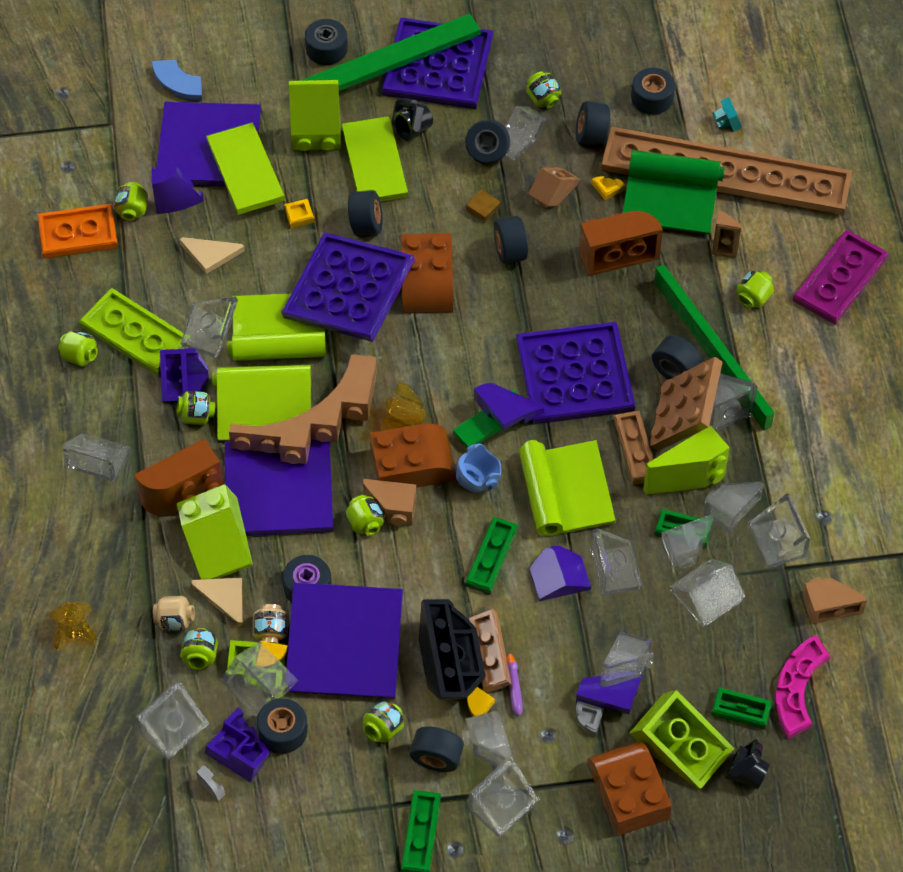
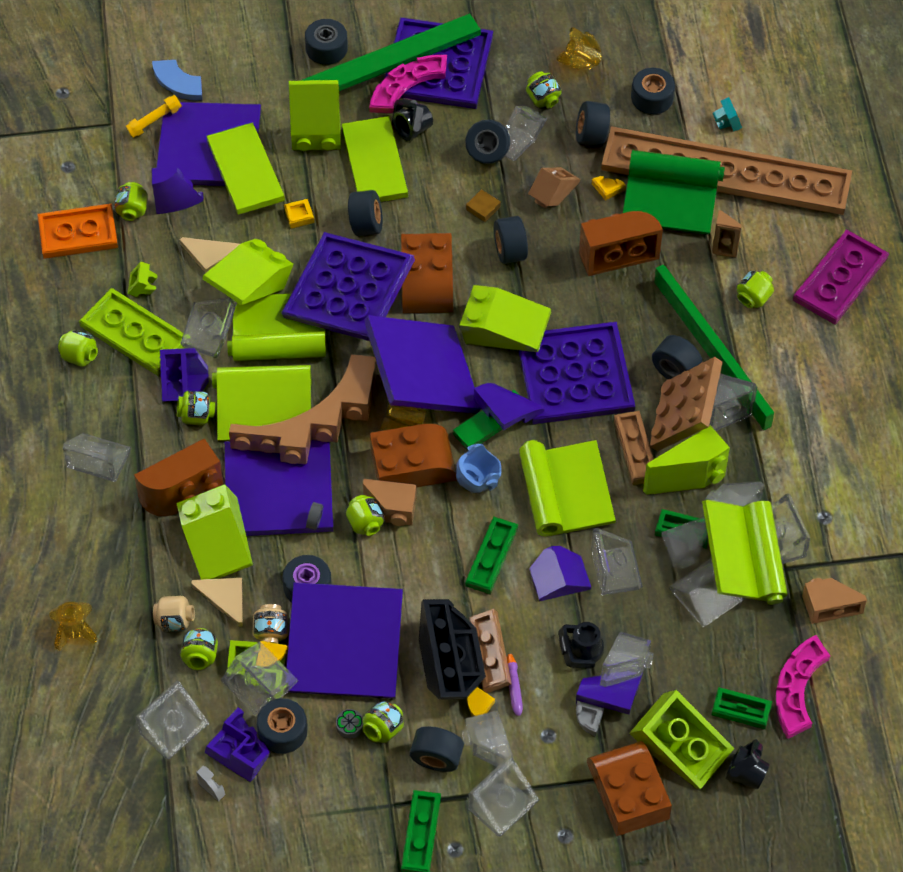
(140, 279): none -> lime tile
(171, 105): none -> yellow bar
(250, 272): none -> lime slope
(314, 516): none -> dark grey tile
(349, 723): none -> tile
(405, 77): none -> dark pink tile
(421, 364): none -> dark purple tile
(503, 320): none -> lime slope
(581, 51): none -> clear yellow brick
(584, 646): none -> black piece
(745, 550): none -> lime door

